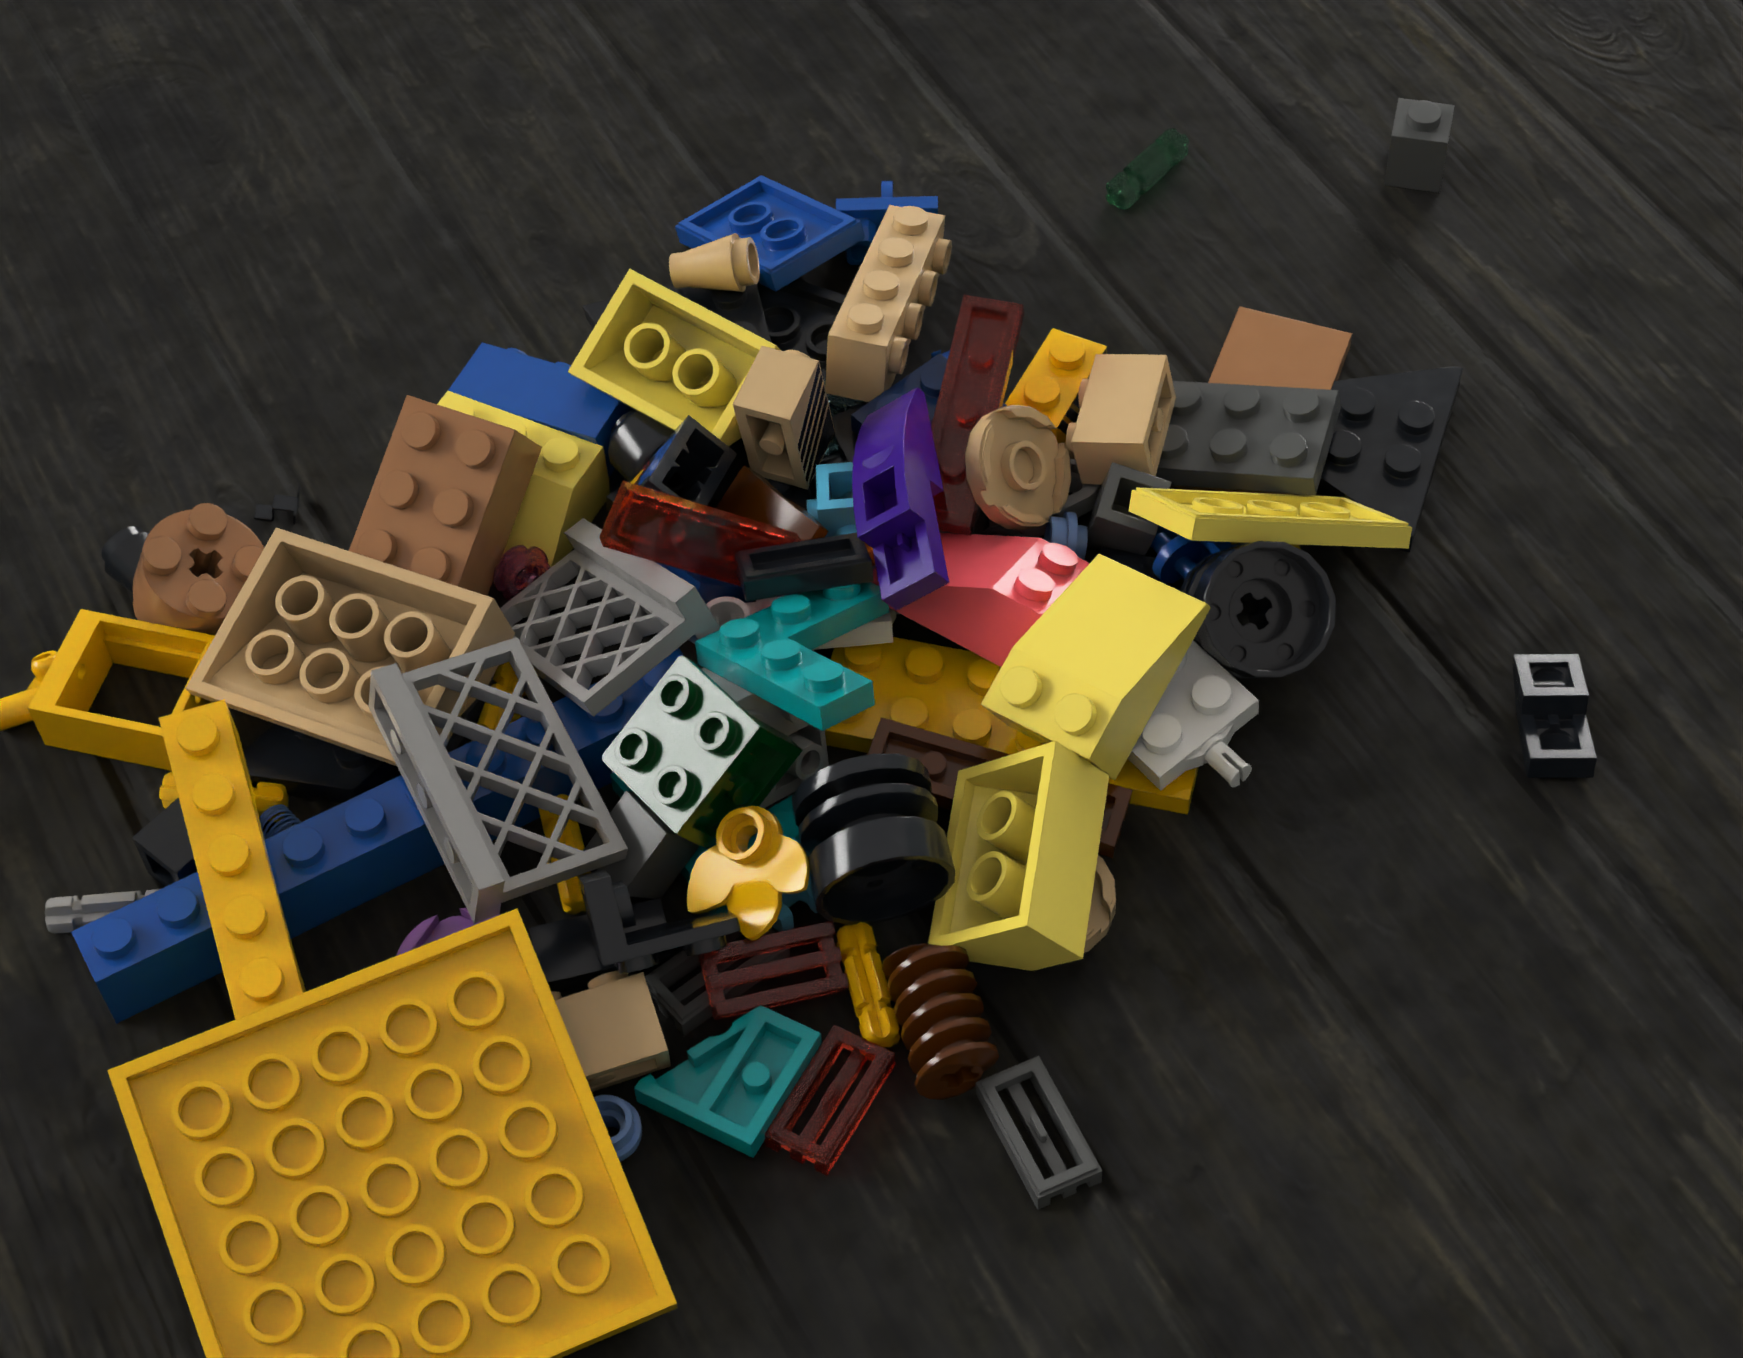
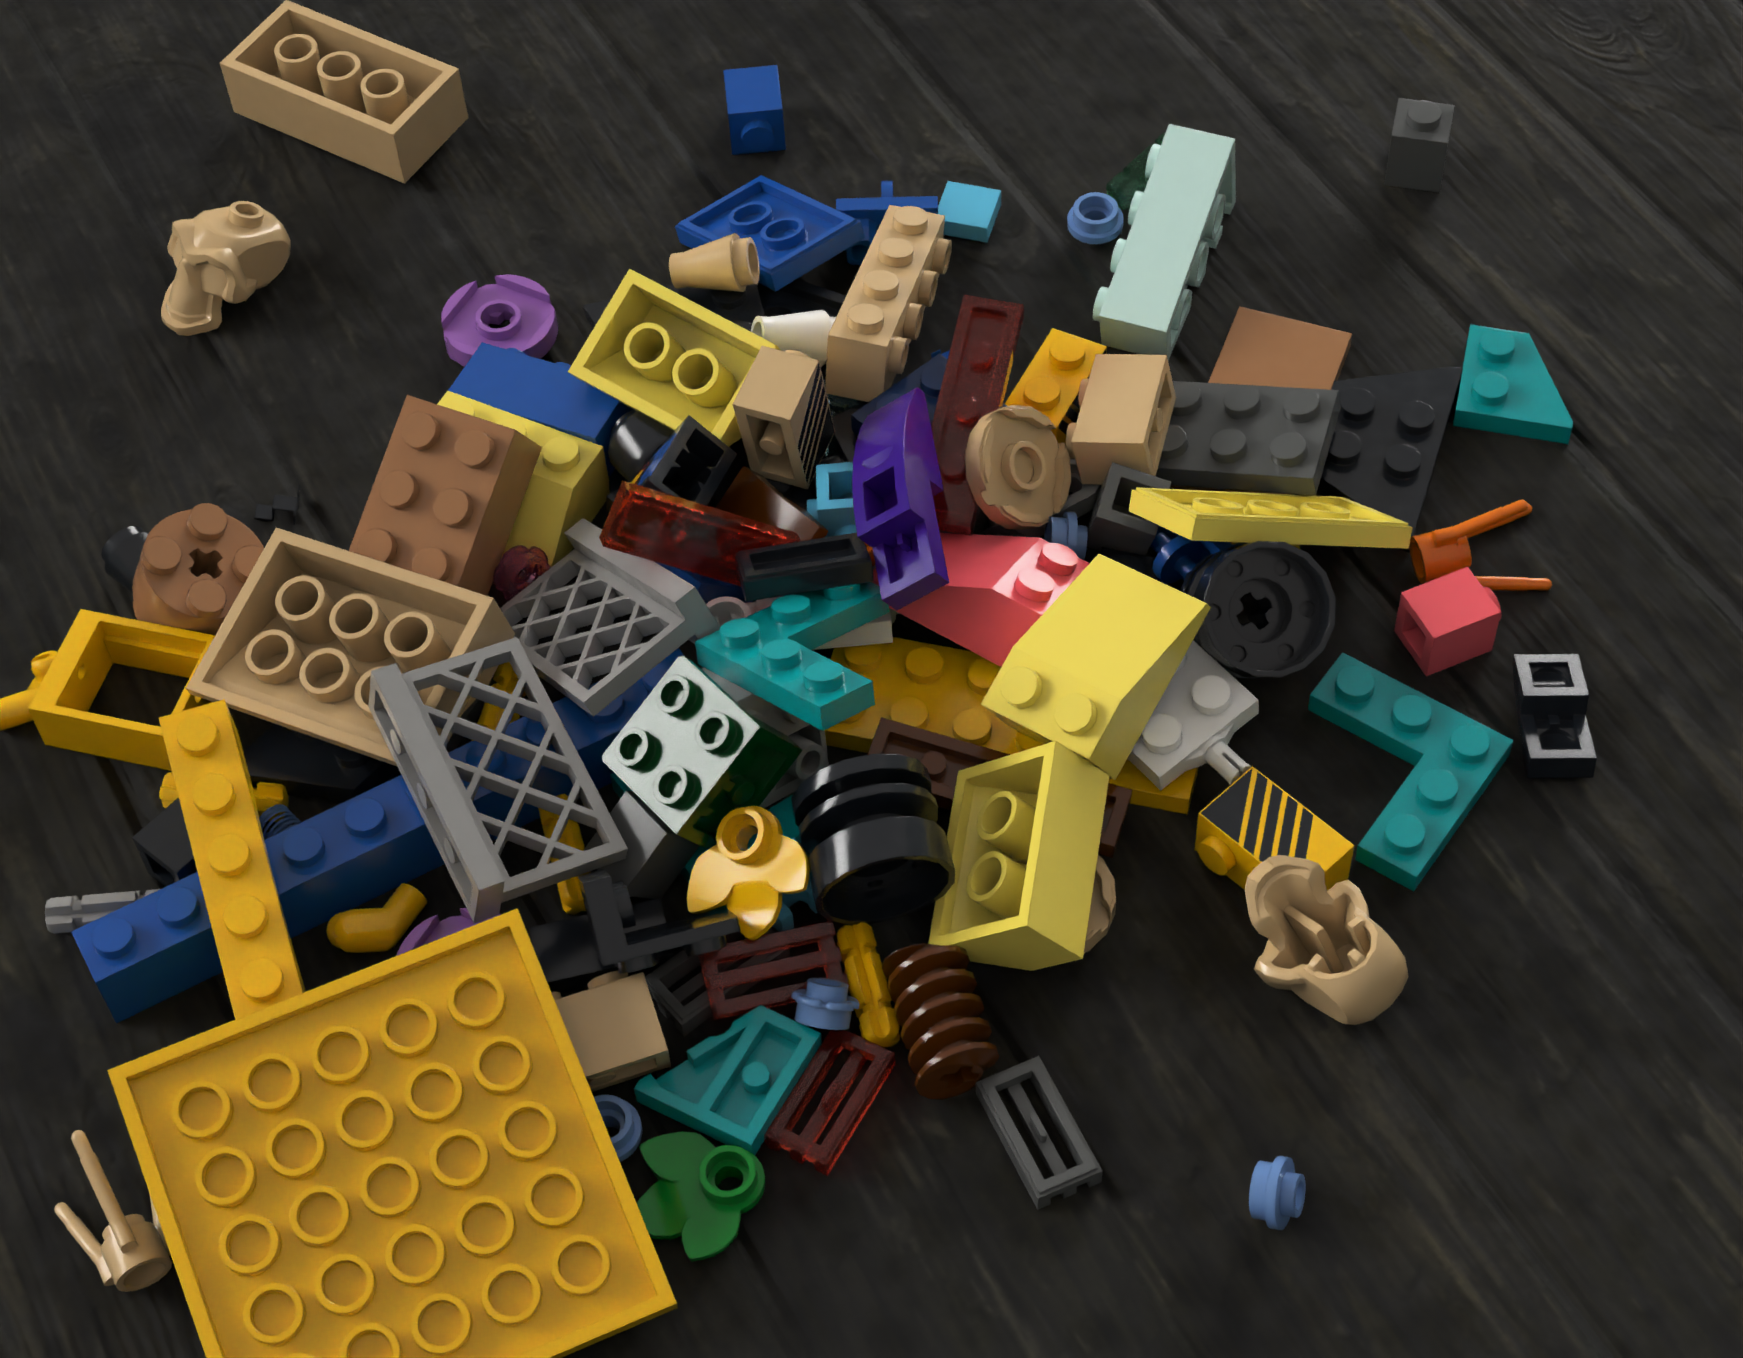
(132, 1249): none -> tan plant
(218, 258): none -> tan head
(345, 90): none -> tan brick
(376, 927): none -> yellow arm
(512, 298): none -> medium lavender plate
(688, 1195): none -> green plate
(754, 109): none -> blue brick
(797, 331): none -> white cone
(824, 1004): none -> medium blue plate
(969, 210): none -> medium azure tile
(1095, 218): none -> medium blue plate
(1168, 241): none -> light aqua wedge
(1262, 821): none -> brick
(1276, 1192): none -> medium blue plate
(1322, 941): none -> tan head
(1447, 621): none -> coral brick
(1448, 550): none -> orange plant
(1450, 755): none -> teal plate
(1509, 388): none -> teal wing

